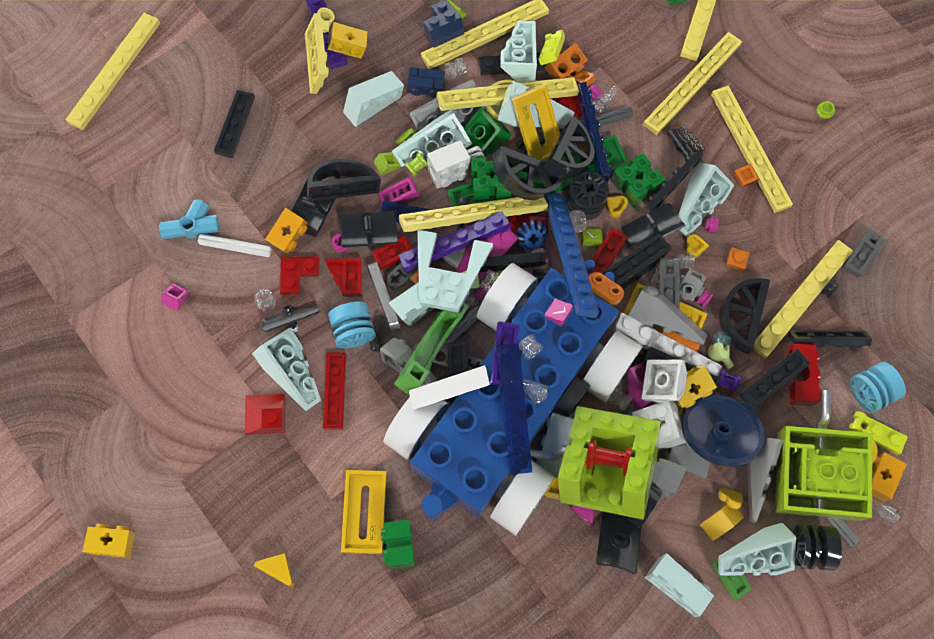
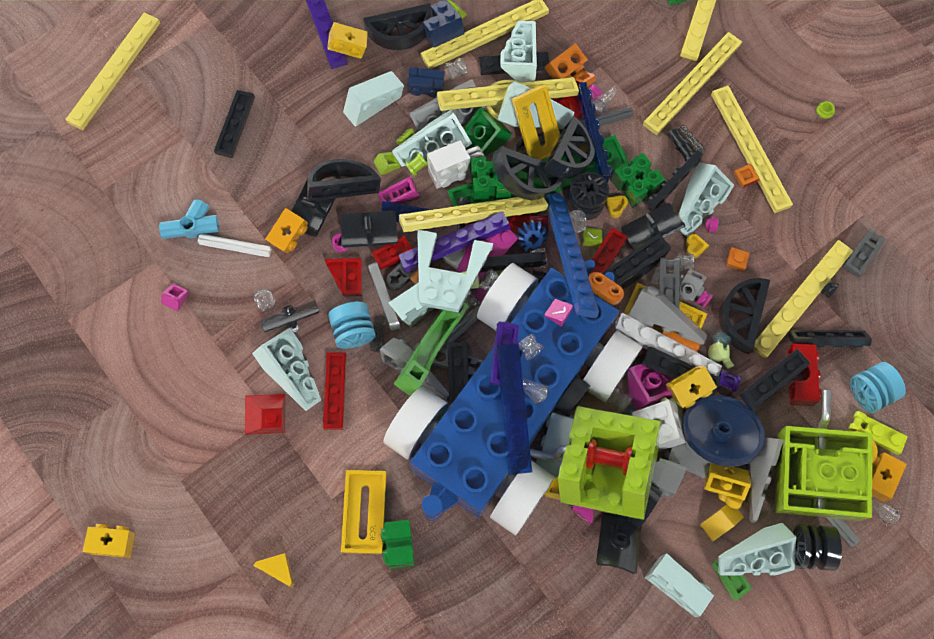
(293, 269): red plate -> none
(315, 50): light yellow hinge -> none
(398, 19): none -> black window
(449, 387): white sticker -> none
(552, 47): neon yellow plate -> none
(664, 380): white slope -> none
(728, 481): none -> yellow brick

